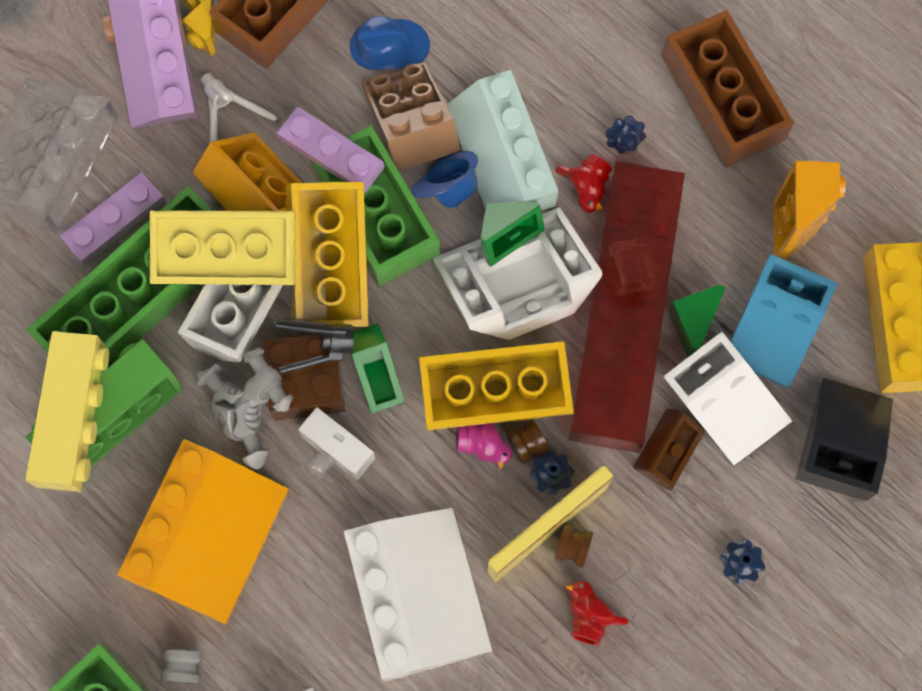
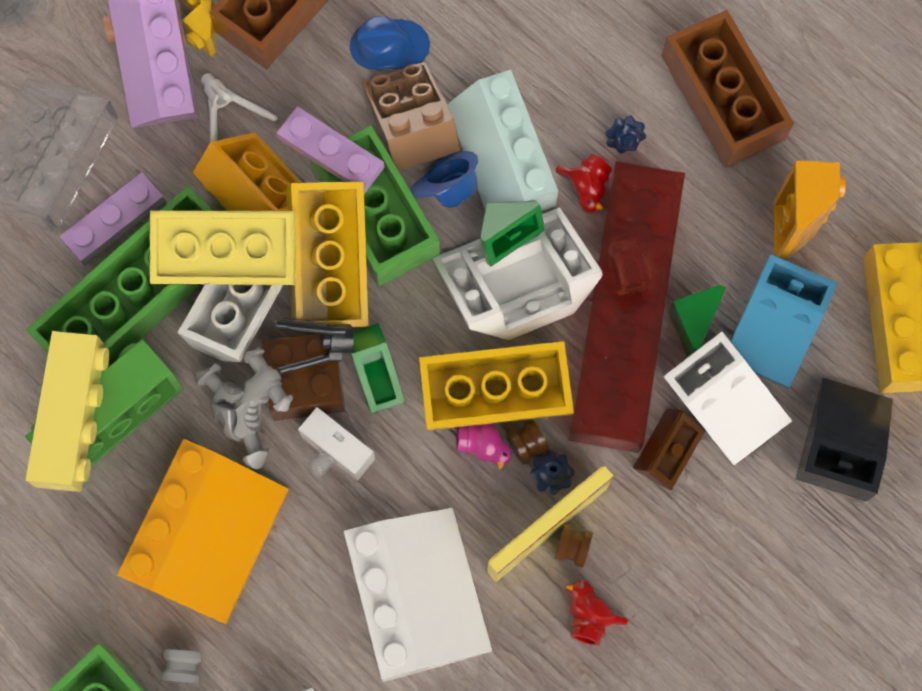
(742, 561): dark blue plant -> none

